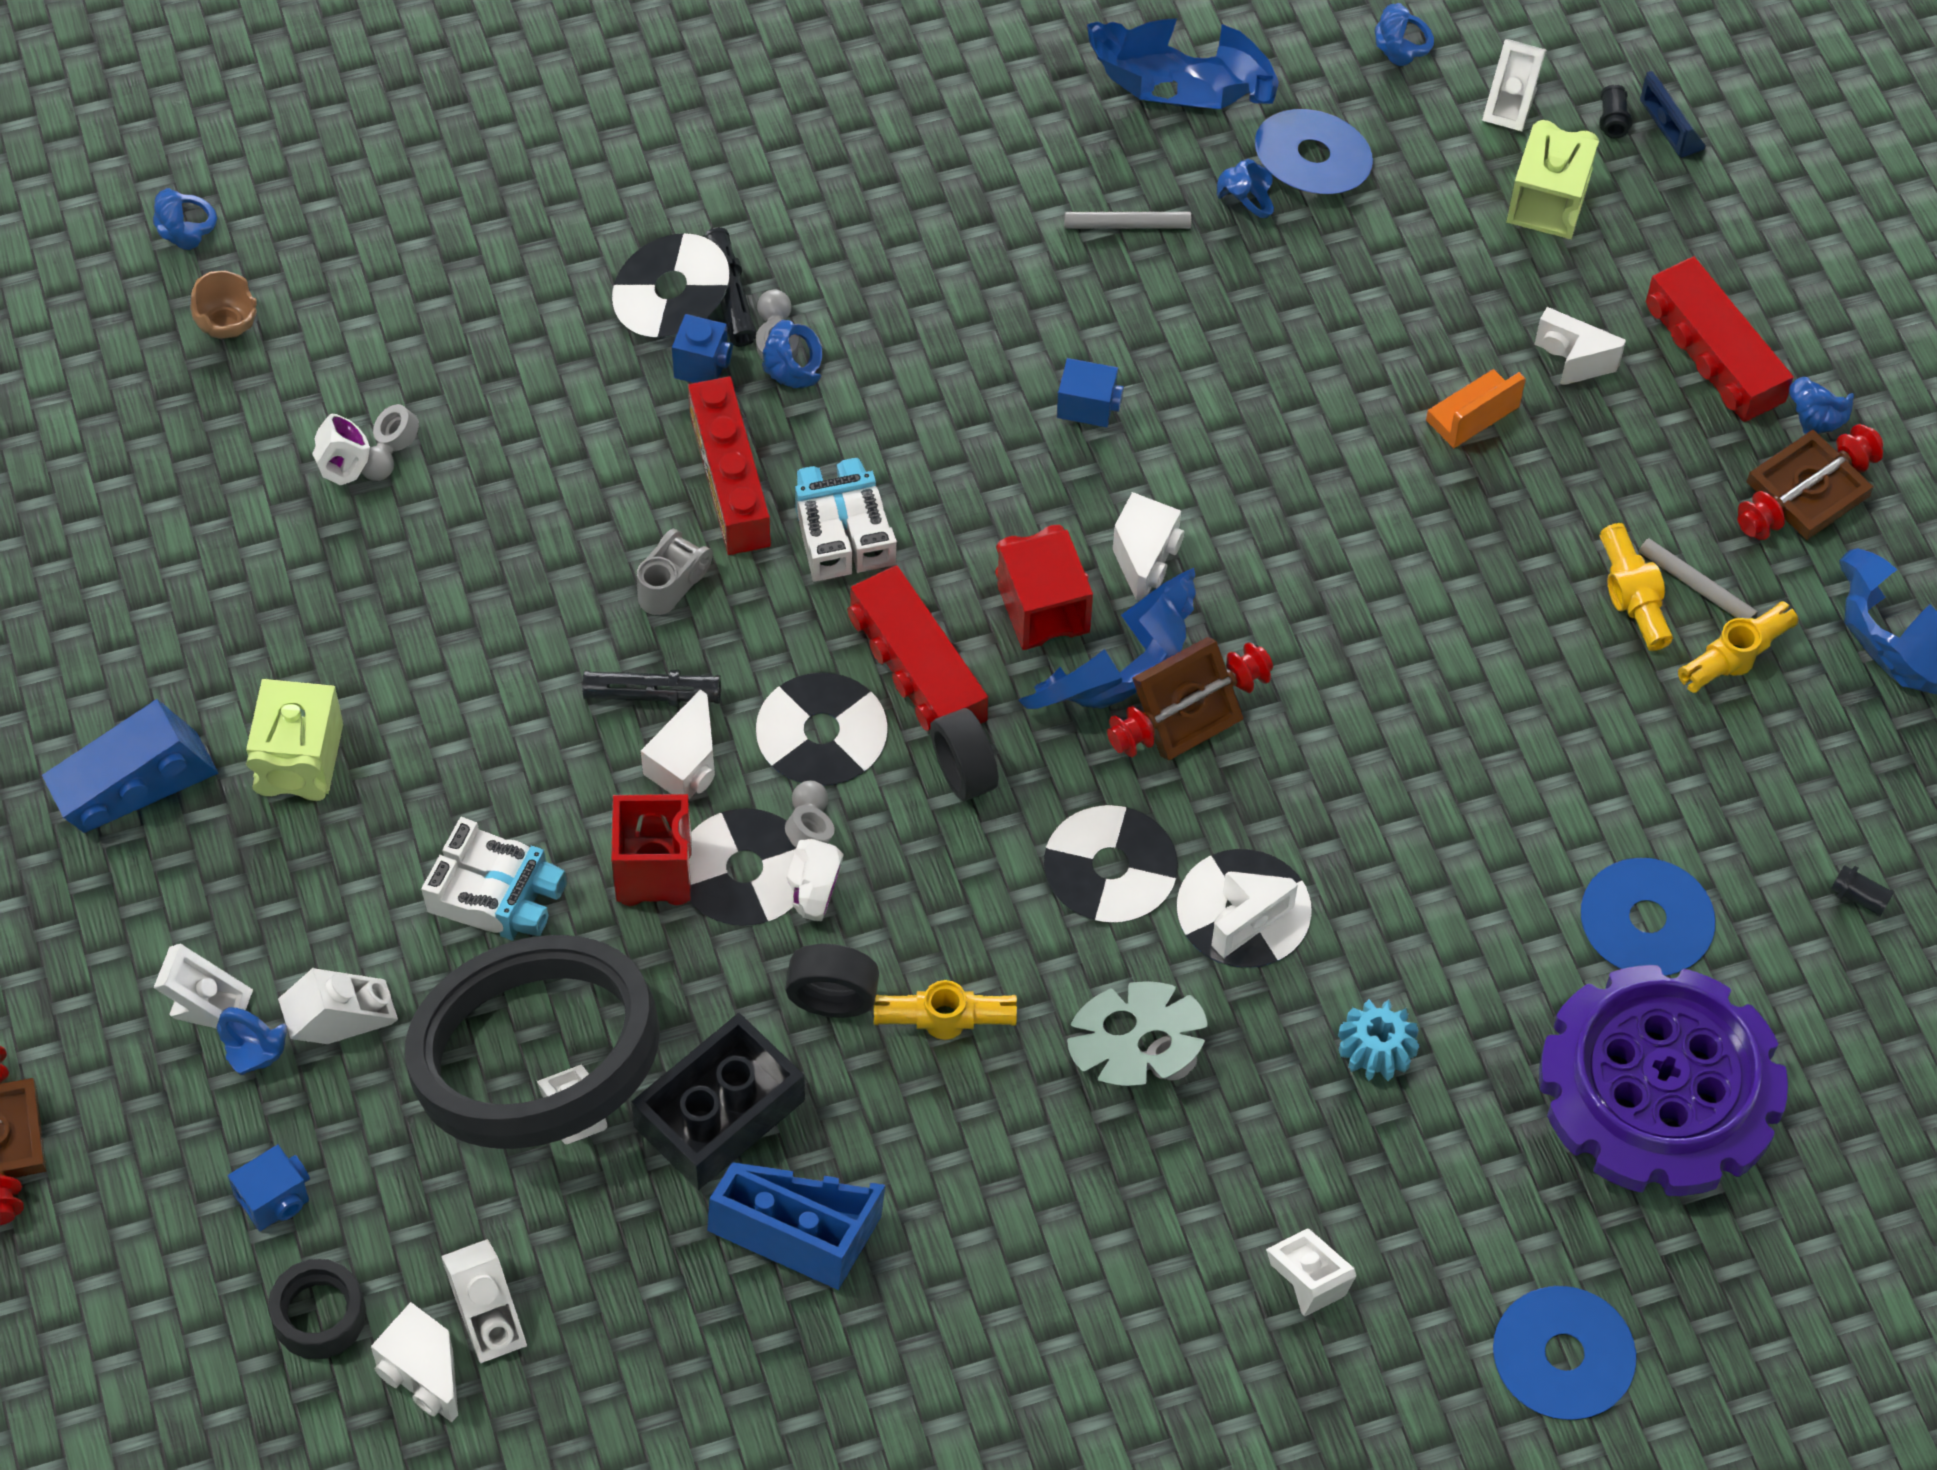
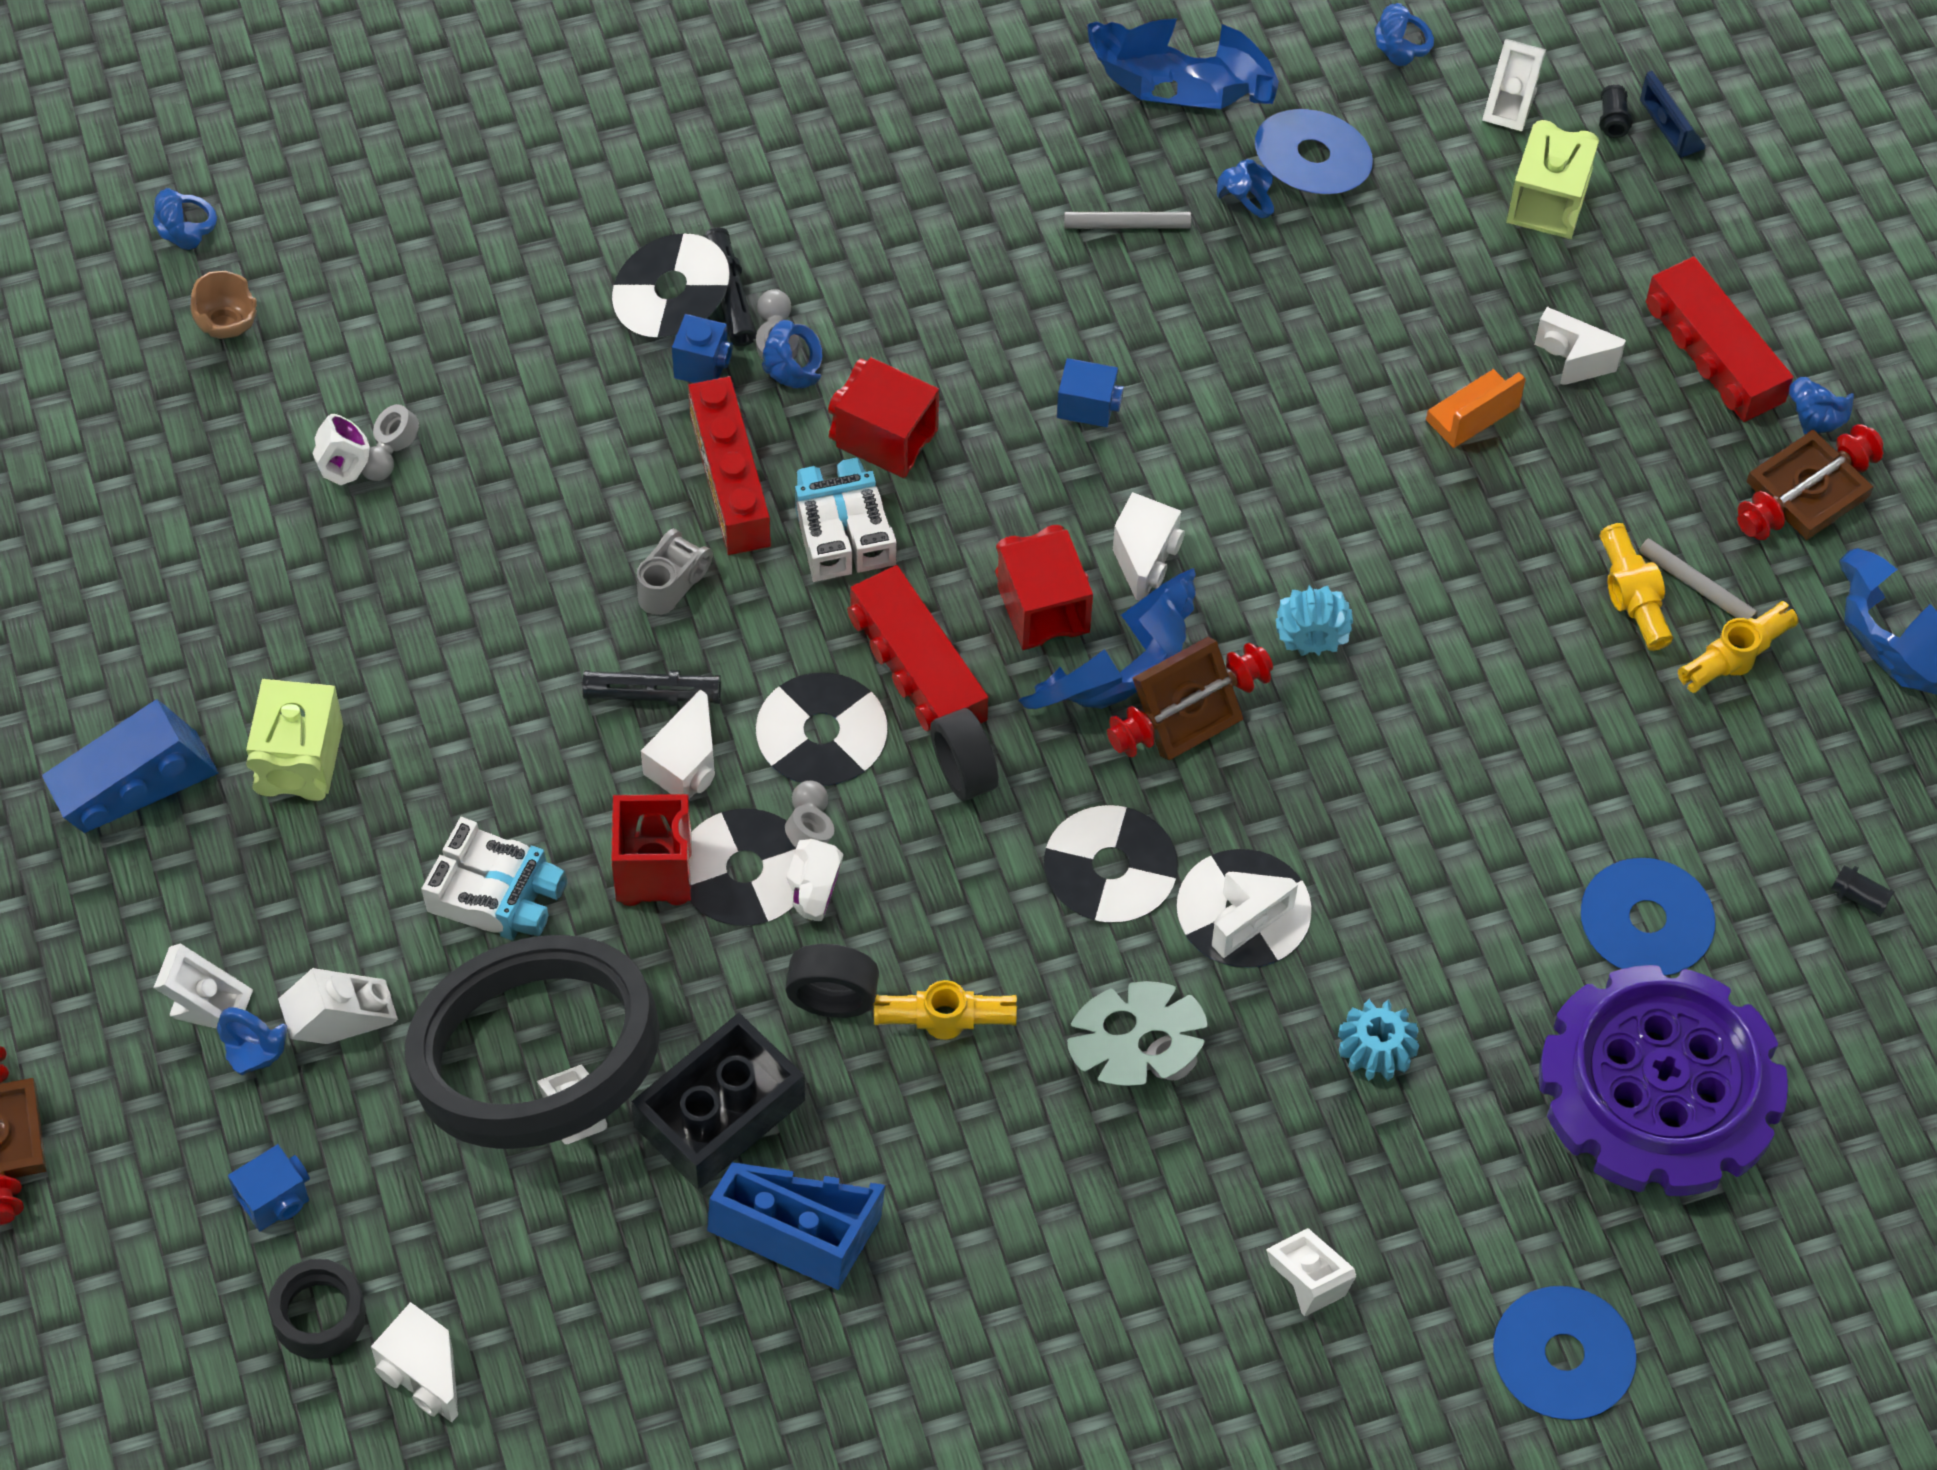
(484, 1300): white slope -> none
(884, 416): none -> red piece
(1314, 620): none -> medium azure gear

